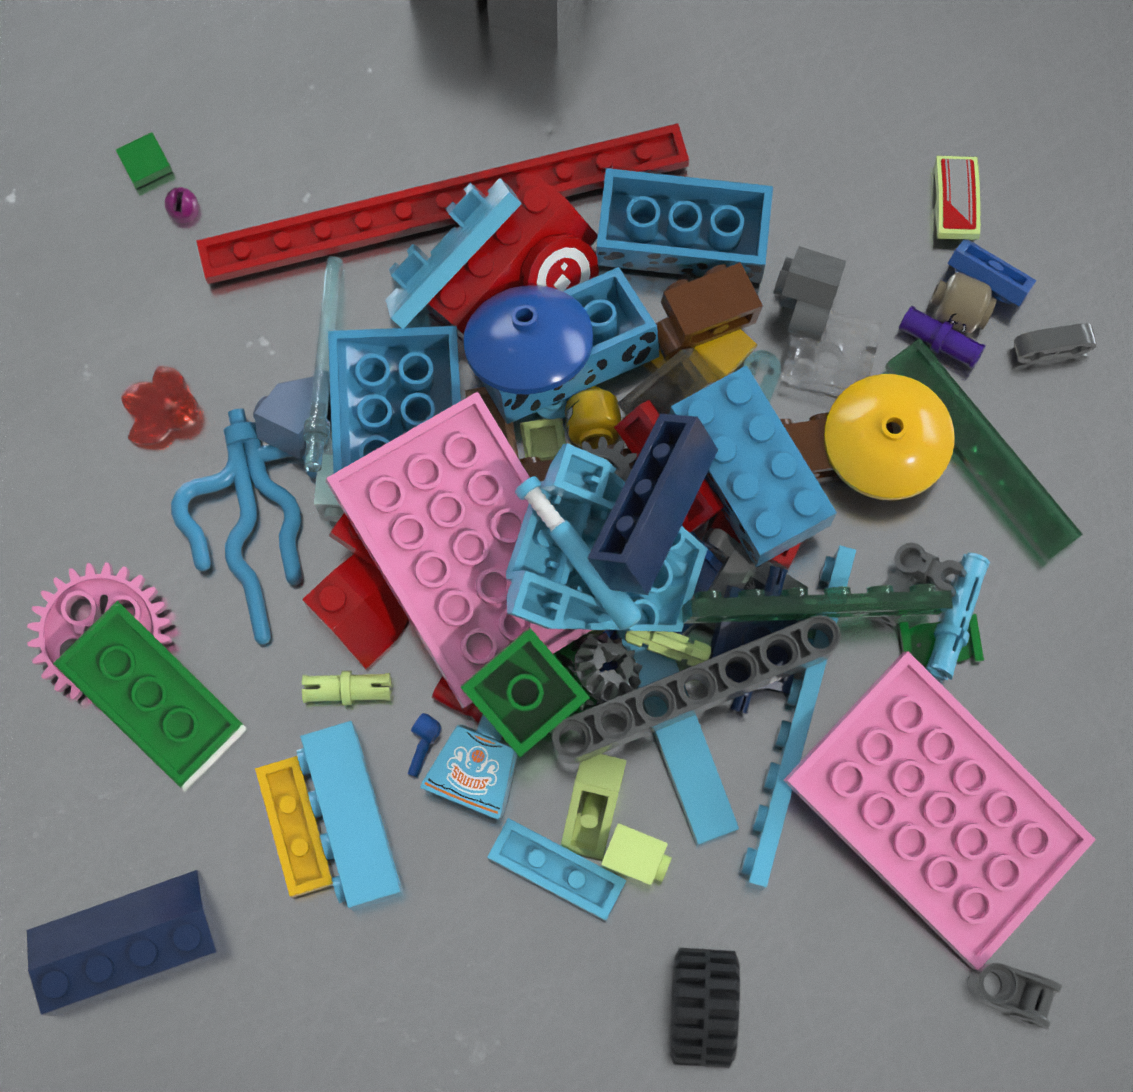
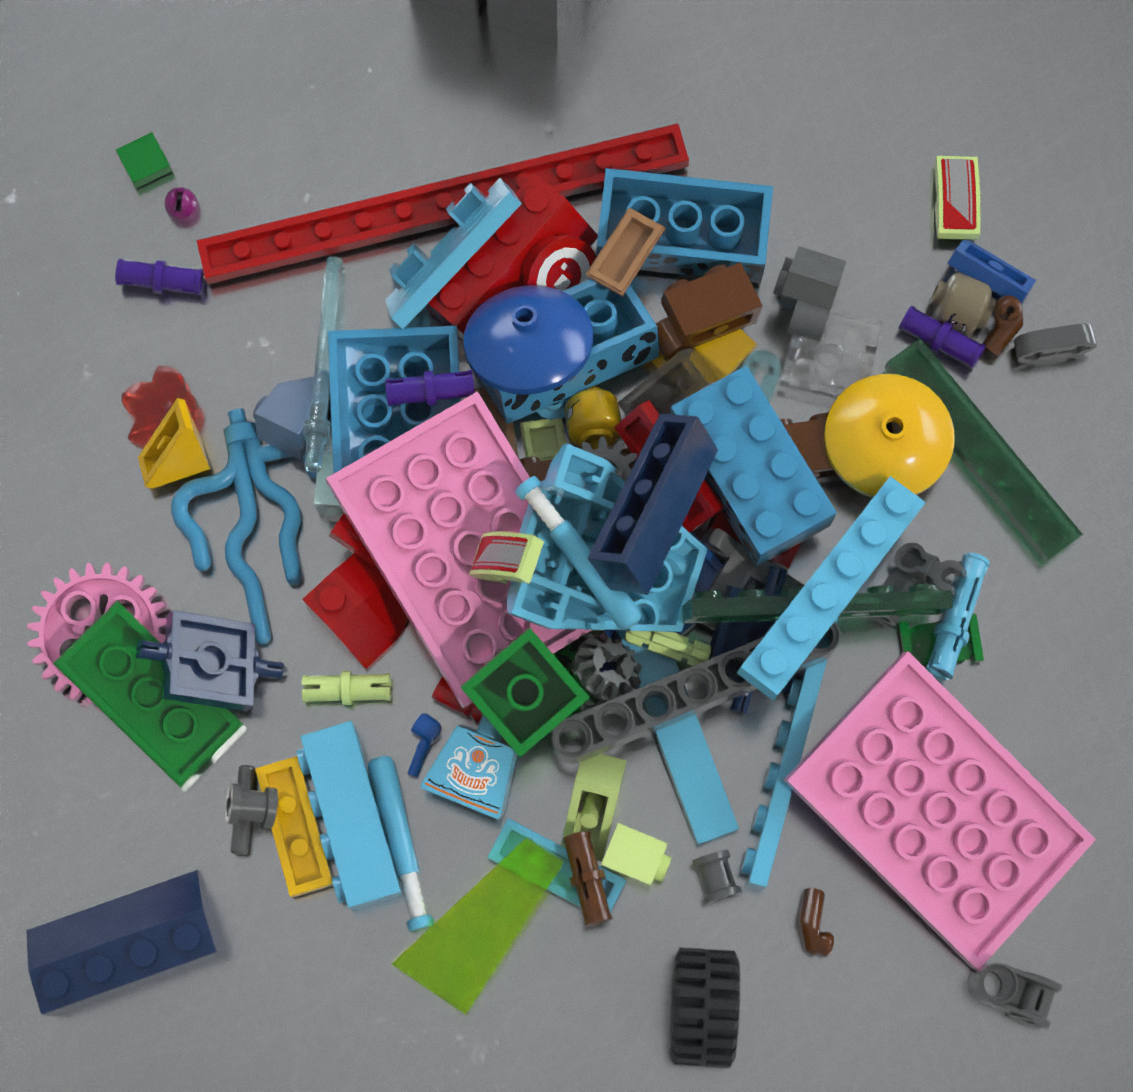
(159, 276): none -> dark purple pin
(173, 449): none -> yellow slope
(209, 661): none -> plate
(248, 805): none -> dark grey piece
(396, 827): none -> medium azure piece
(429, 388): none -> dark purple pin
(474, 936): none -> clear neon green wing
(506, 557): none -> slope
(587, 878): none -> reddish brown pin
(625, 252): none -> medium nougat tile
(716, 877): none -> dark grey bush
(810, 922): none -> reddish brown arm
(830, 588): none -> medium azure plate
(1008, 322): none -> reddish brown arm

